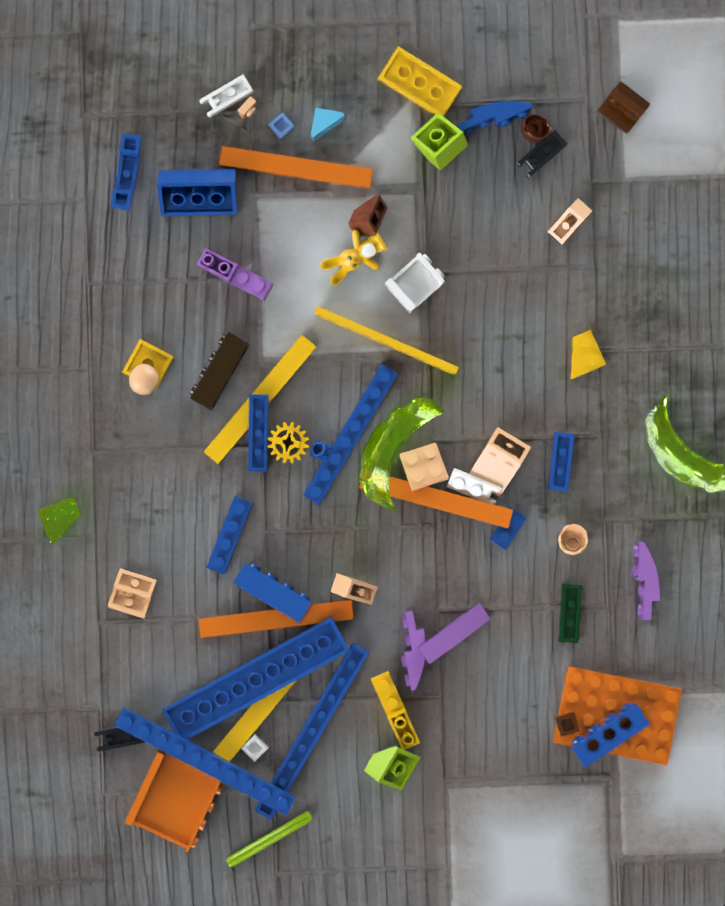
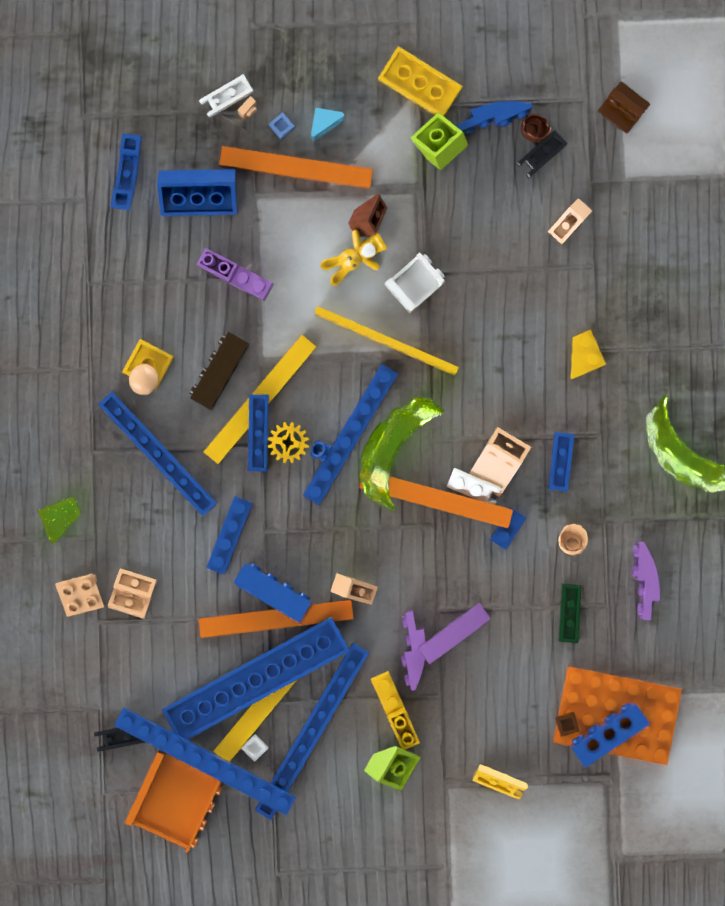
(79, 595): none -> light nougat hinge
(157, 453): none -> blue plate
(269, 839): lime axle -> none
(423, 466): light nougat plate -> none
(499, 781): none -> yellow hinge

